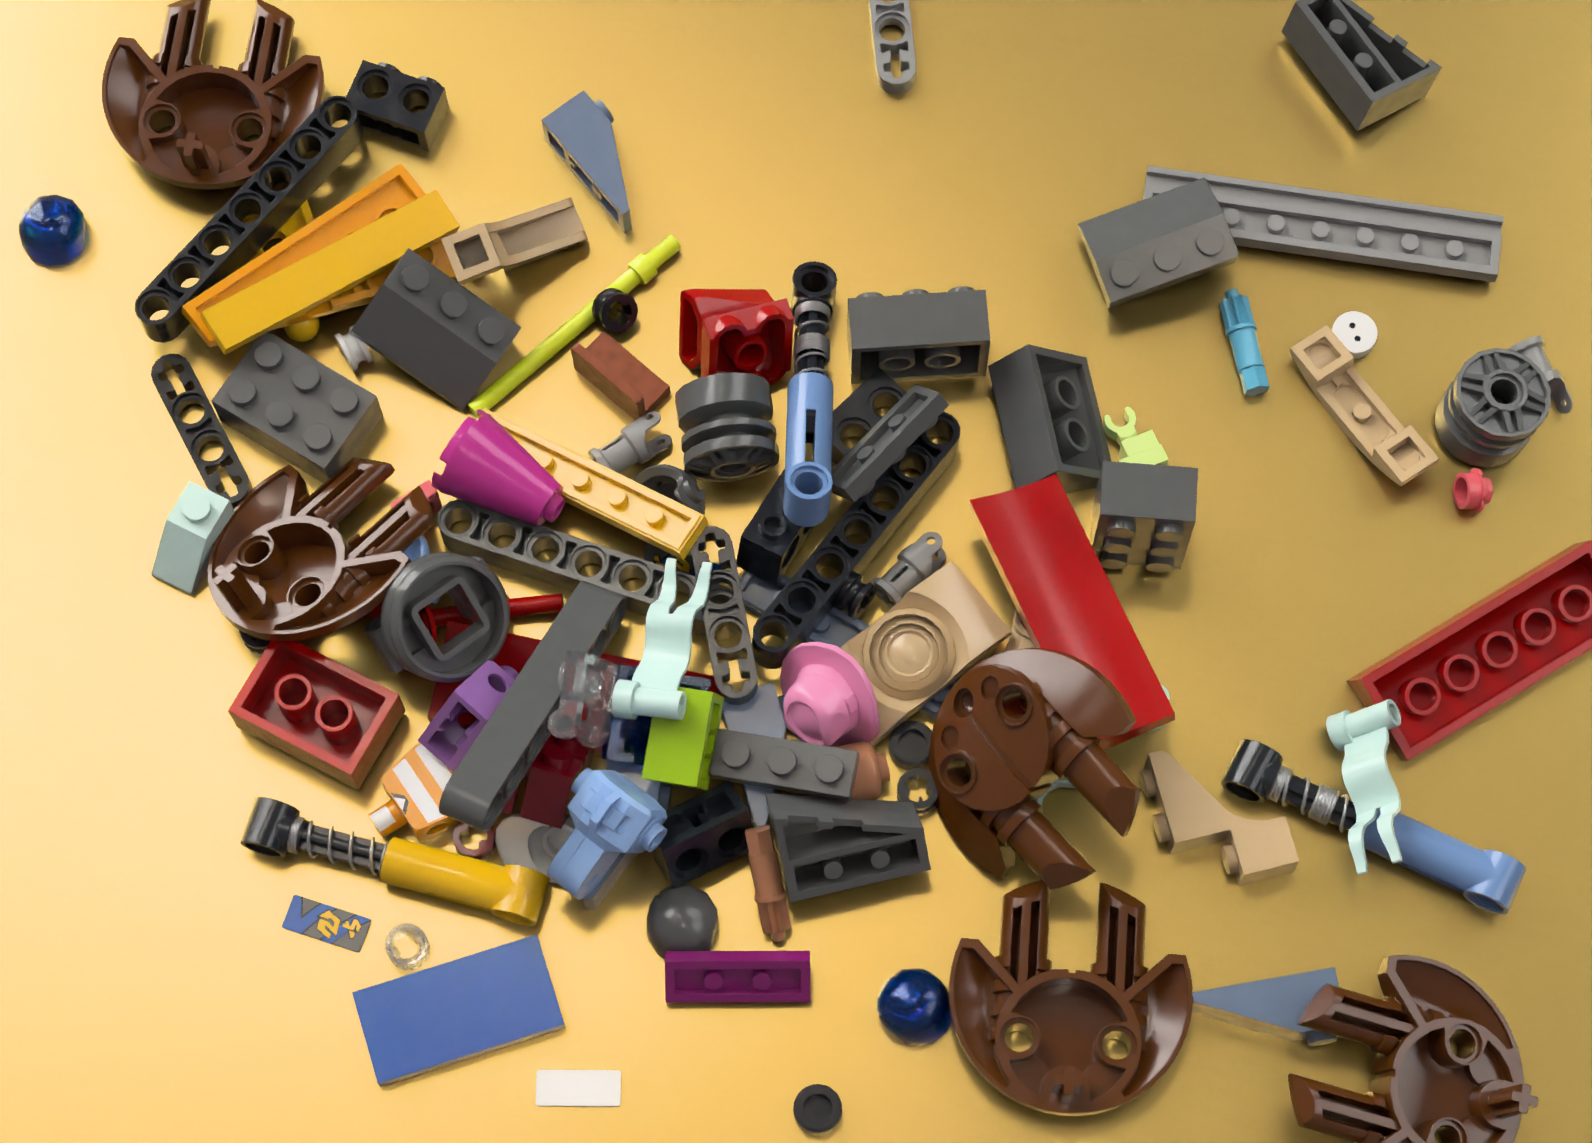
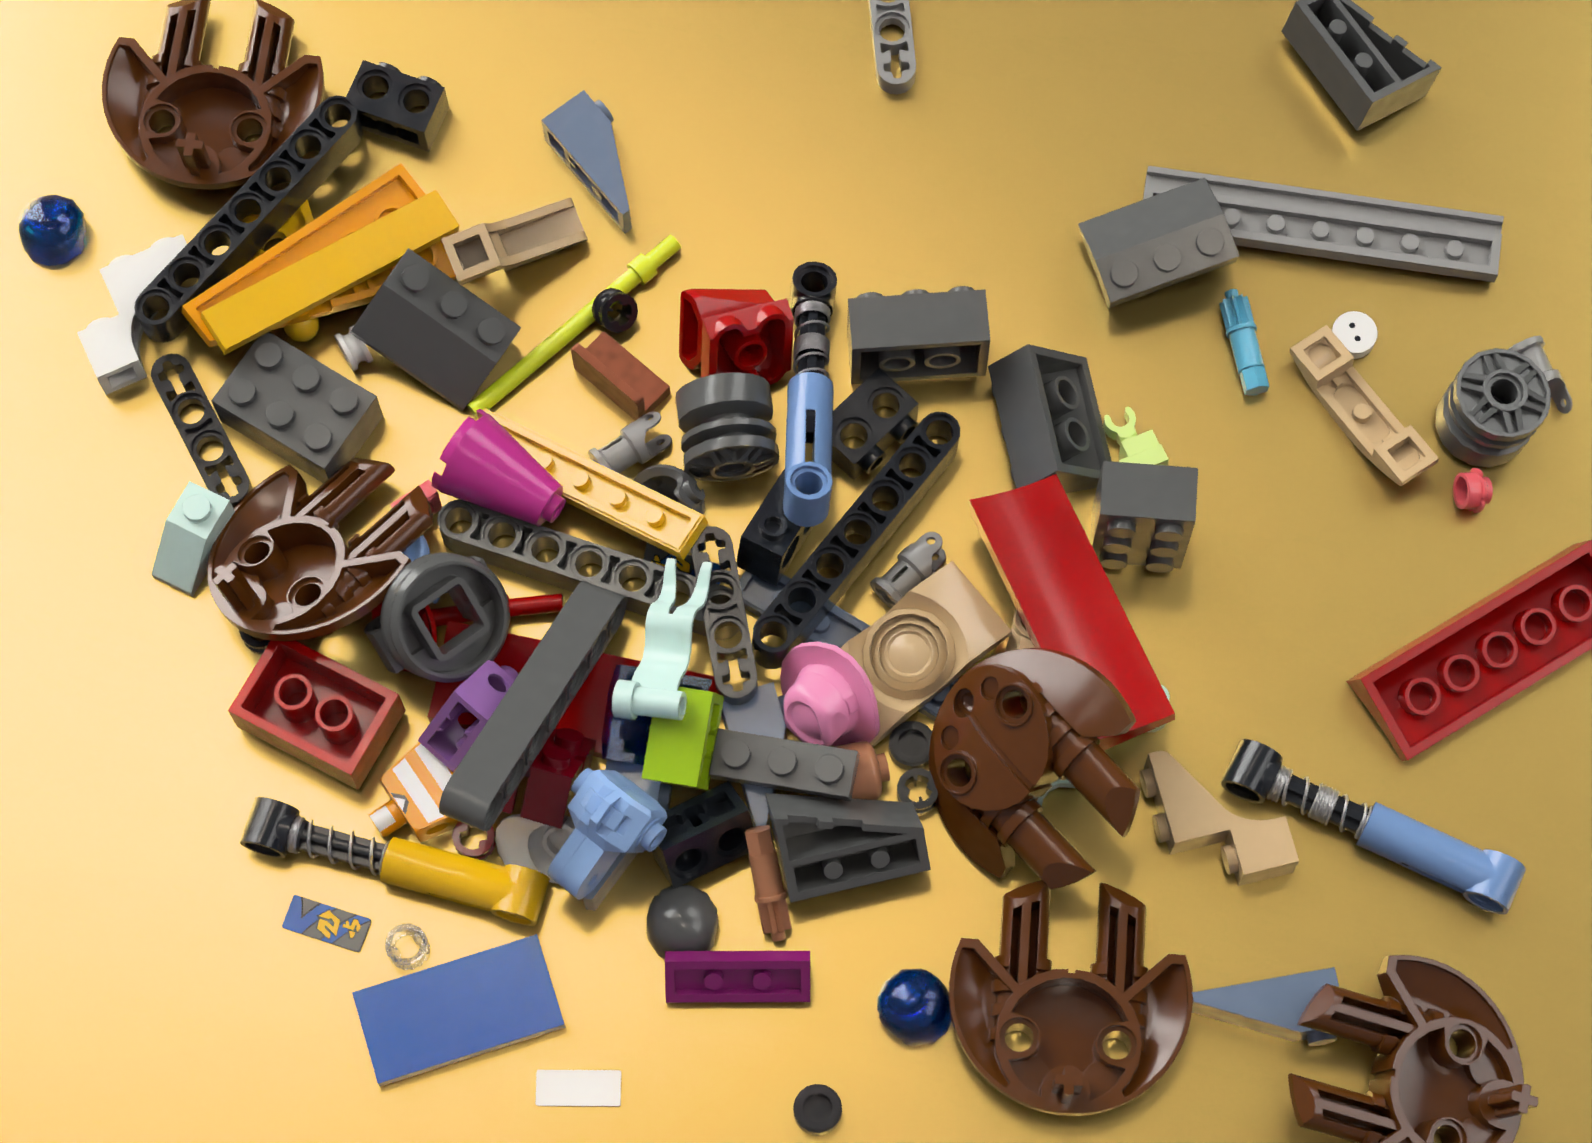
(115, 341): none -> white arch
(589, 684): clear plate -> none
(855, 595): black bush -> none
(886, 442): dark grey plate -> none
(1367, 775): light aqua flag -> none

